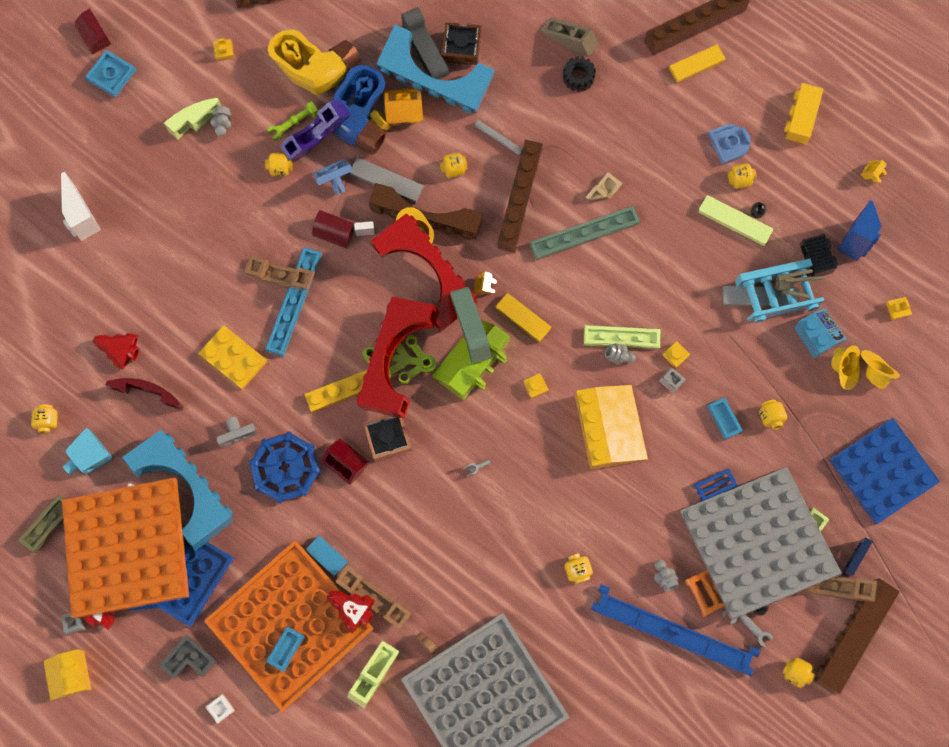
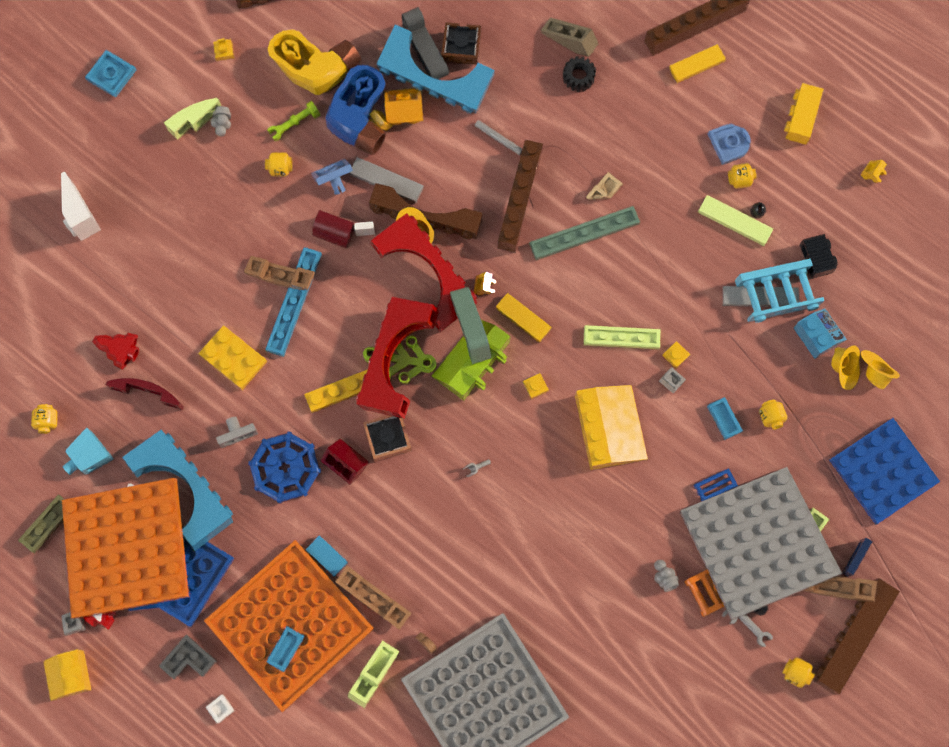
(91, 32): dark red brick -> none
(328, 119): dark purple arch -> none
(352, 609): red rock -> none
(453, 165): yellow head -> none
(578, 568): yellow head -> none
(619, 353): light grey piece -> none
(674, 633): blue piece -> none
(786, 282): dark tan plant -> none
(862, 233): blue slope -> none
(899, 308): yellow tile -> none

